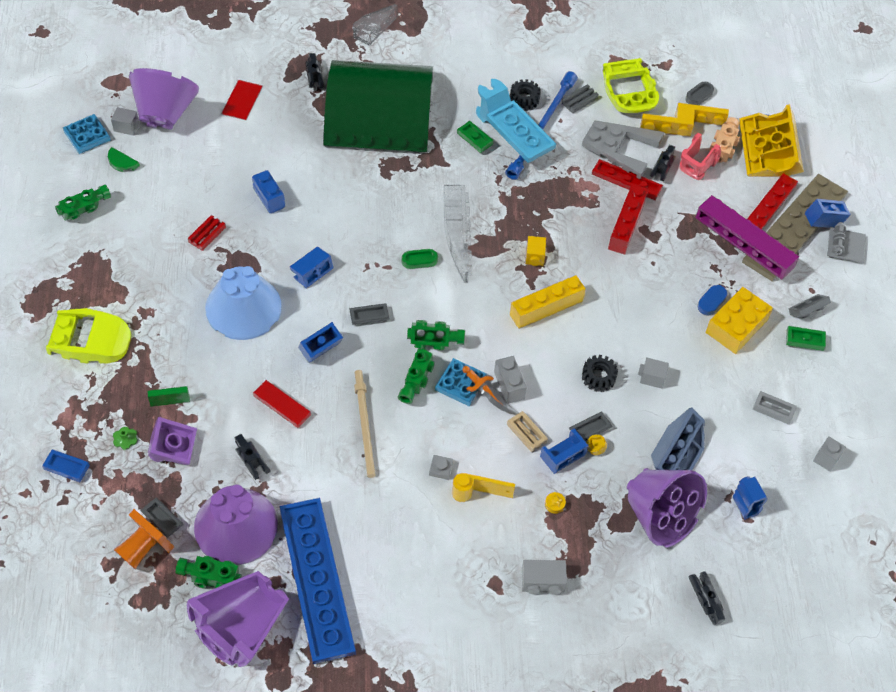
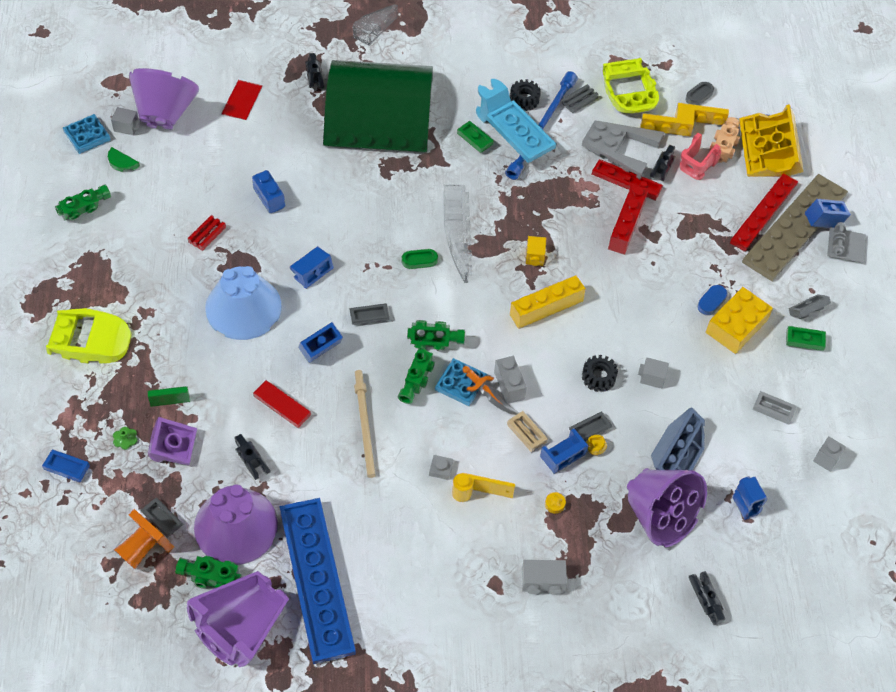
(747, 237): magenta brick -> none

